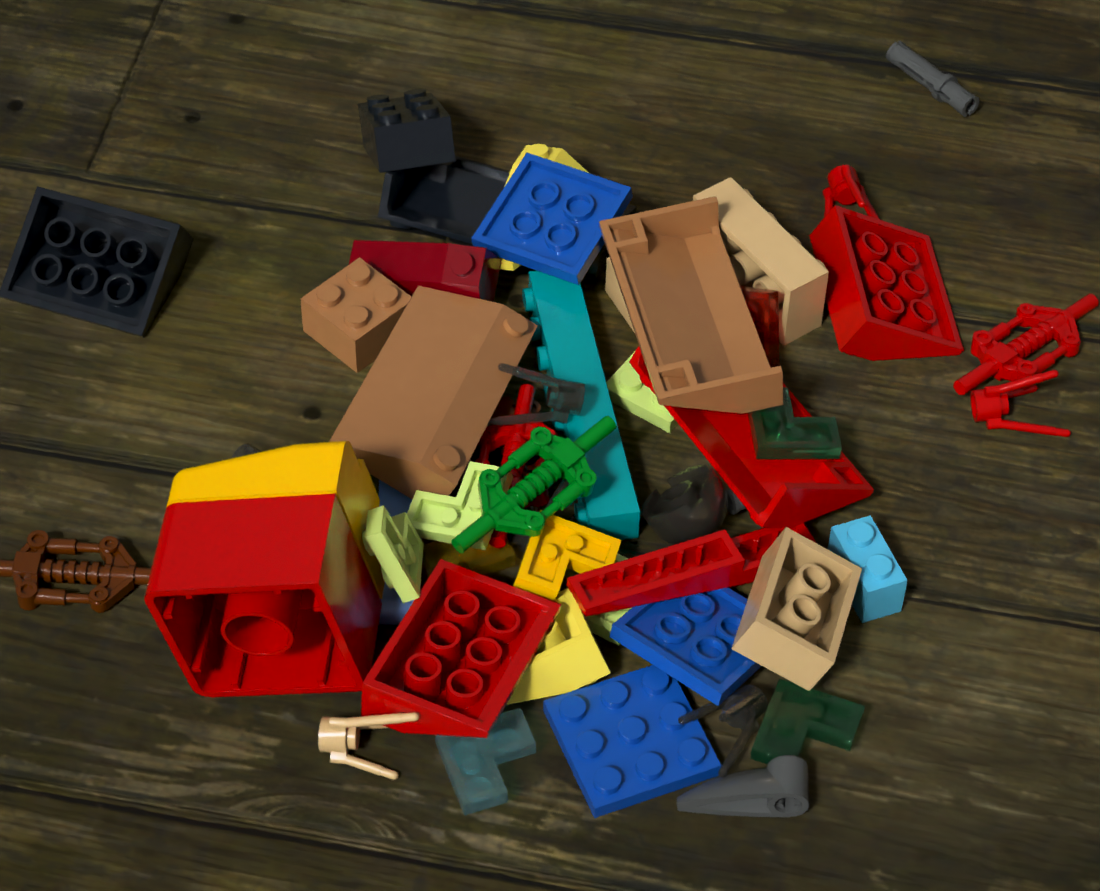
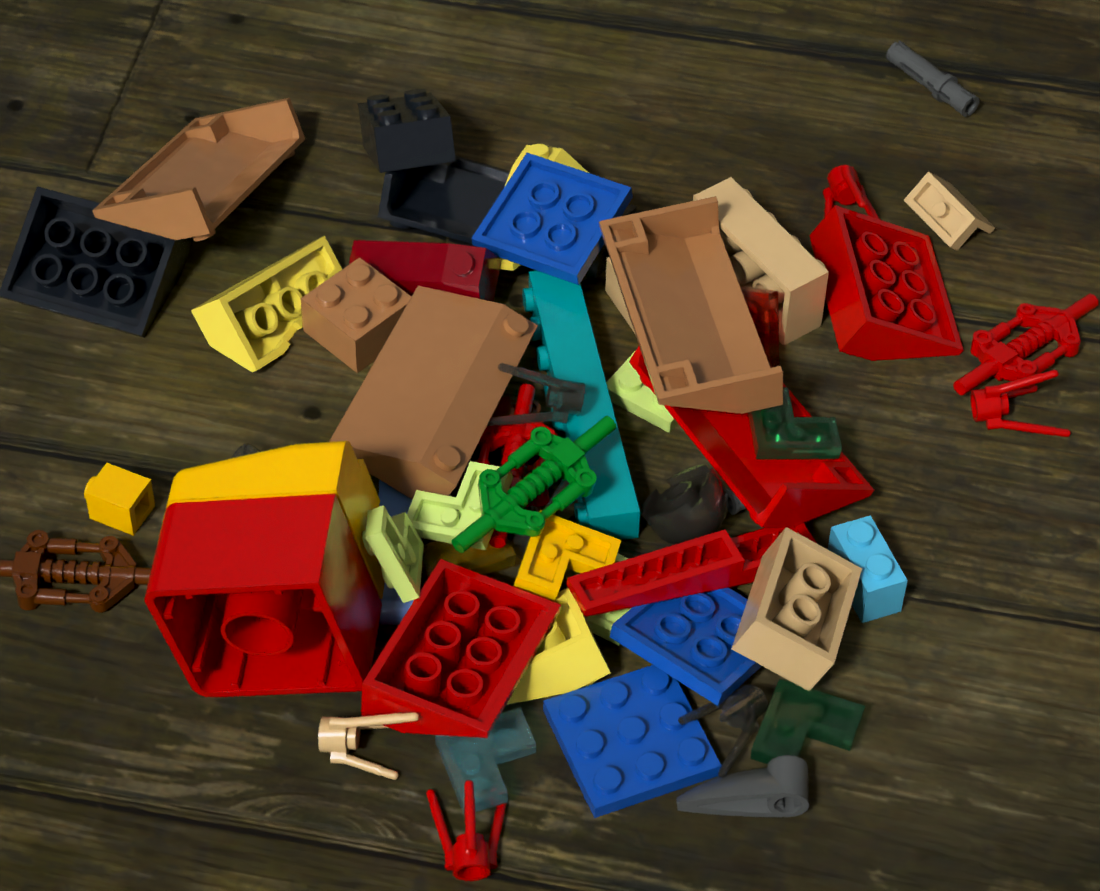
(119, 498): none -> yellow brick
(205, 171): none -> medium nougat slope
(264, 311): none -> light yellow wedge
(470, 855): none -> red plant
(946, 210): none -> tan panel

